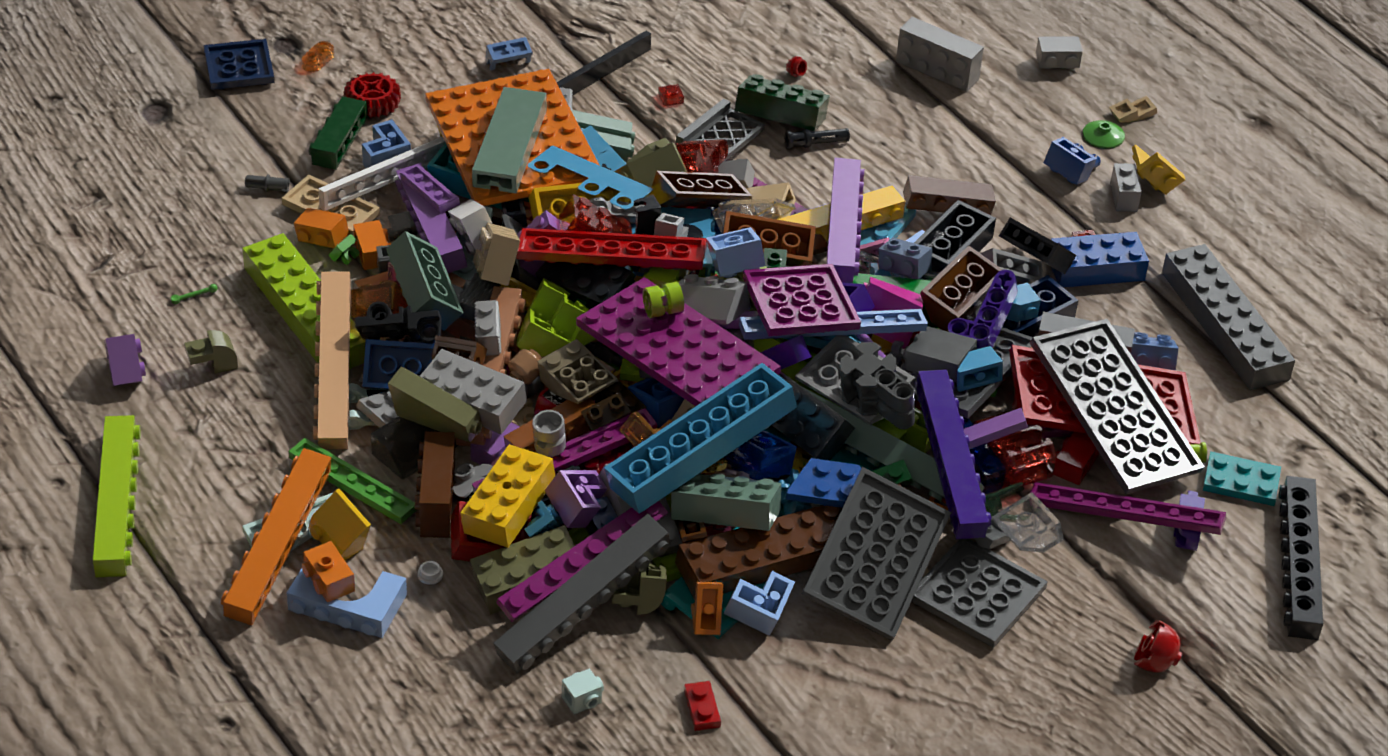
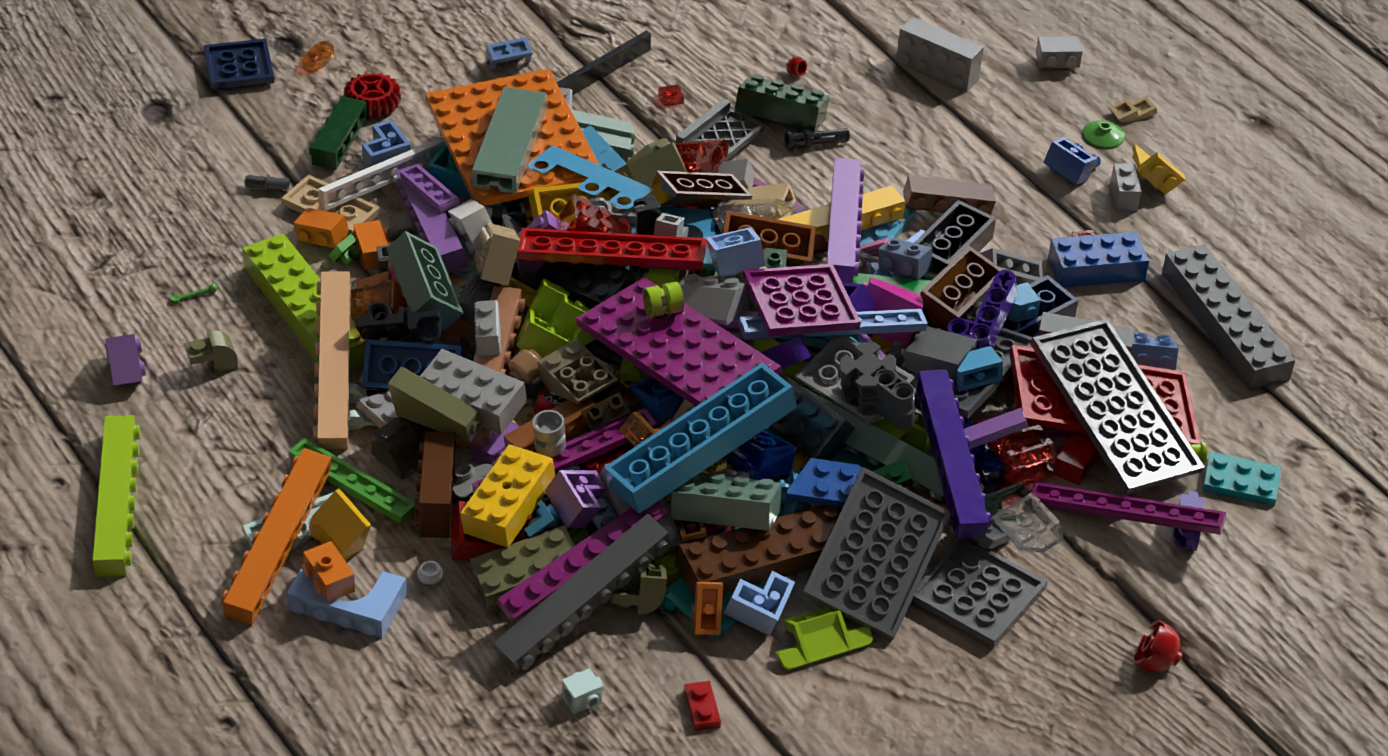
(467, 349): reddish brown hinge -> none
(820, 637): none -> lime plate
(1037, 245): black brick -> none
(1301, 558): black brick -> none

